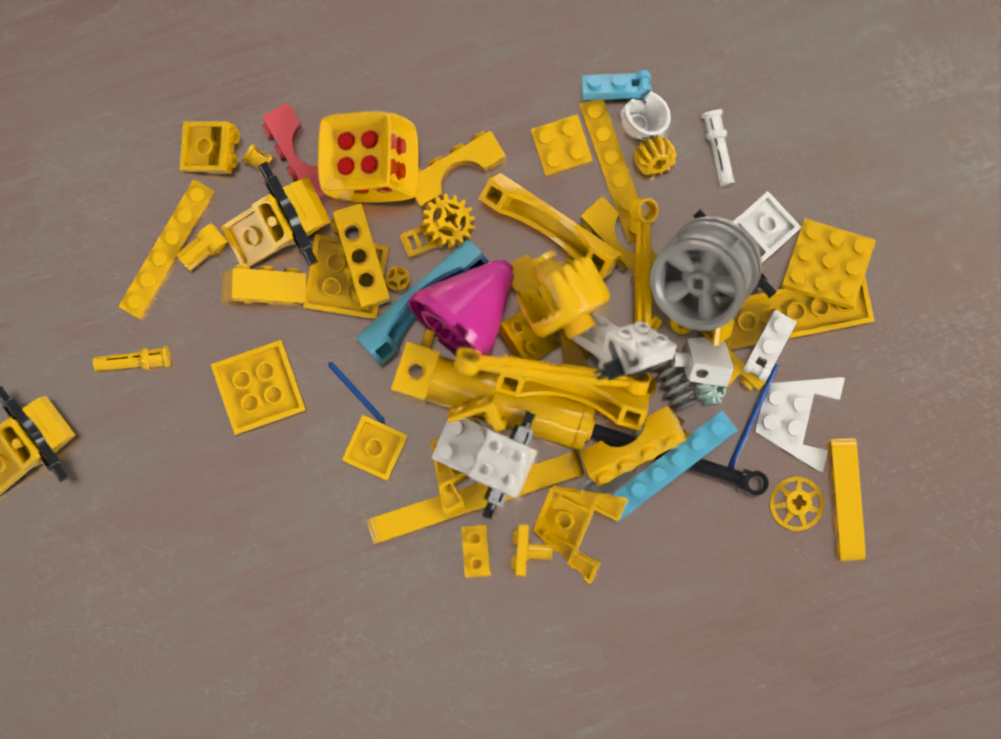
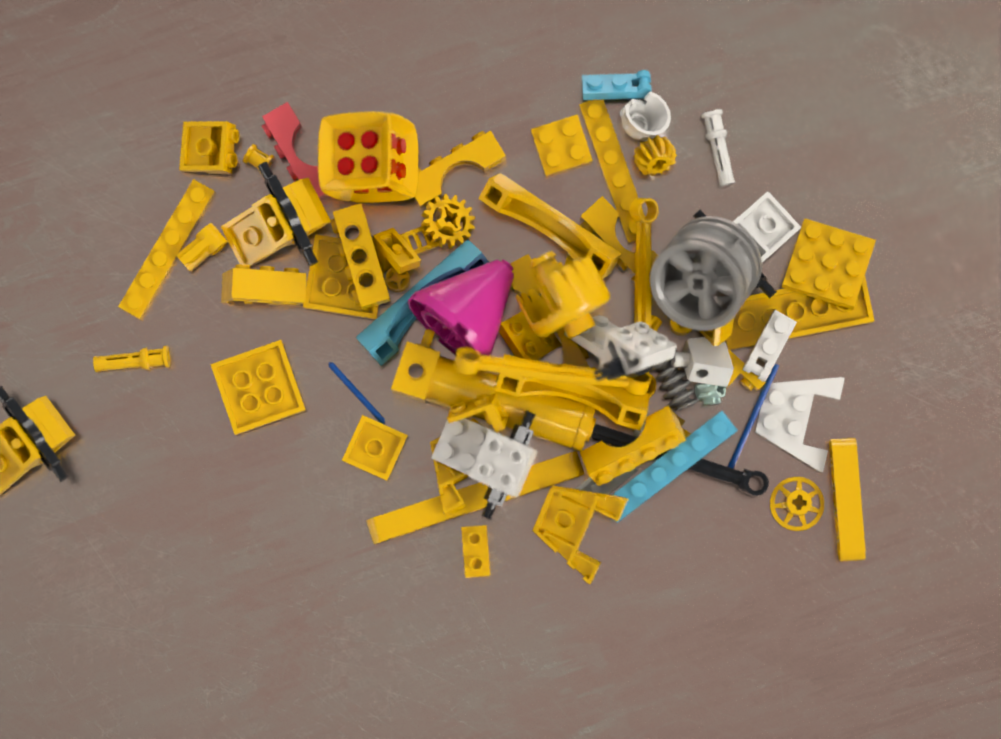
(394, 252): none -> yellow slope
(527, 551): yellow plate -> none

